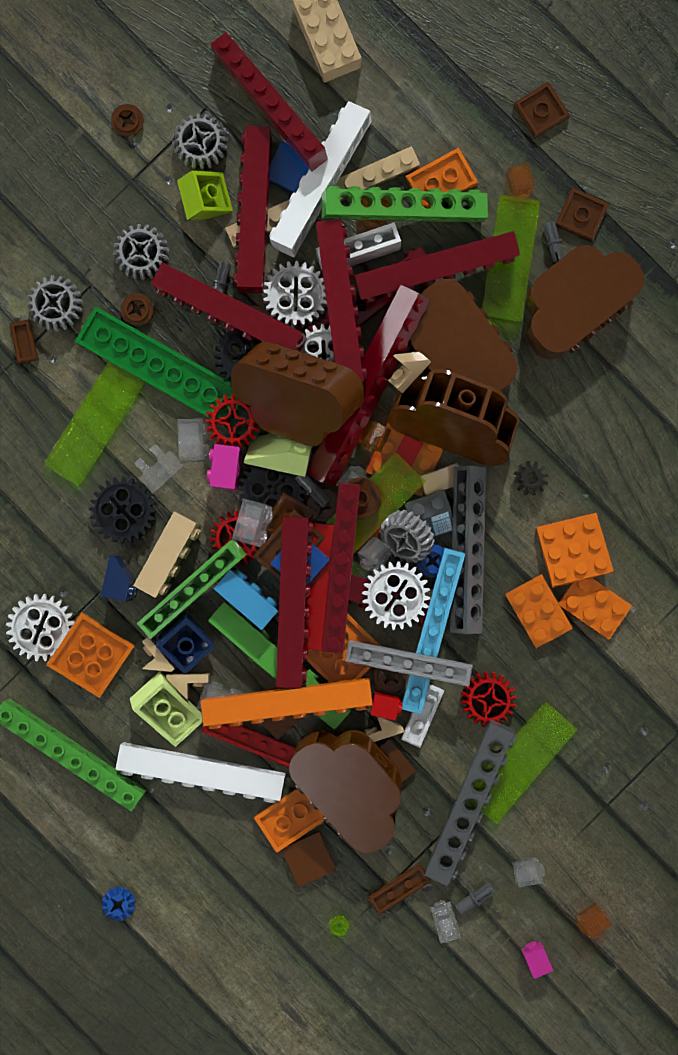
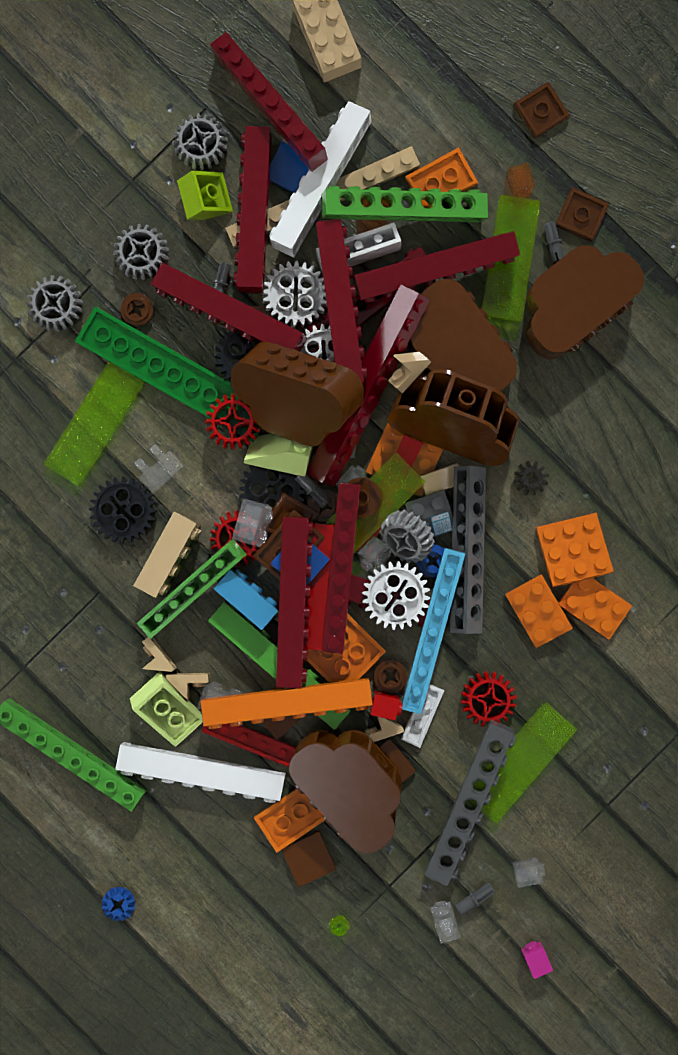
(23, 620): white gear -> none
(24, 341): reddish brown tile -> none
(90, 654): orange plate -> none
(118, 580): dark blue slope -> none
(127, 111): reddish brown gear -> none
(184, 642): dark blue slope -> none
(192, 440): clear brick -> none
(225, 467): dark pink slope -> none
(374, 437): clear orange brick -> none
(399, 888): reddish brown tile -> none
(409, 663): light grey tile -> none
(592, 921): clear orange brick -> none

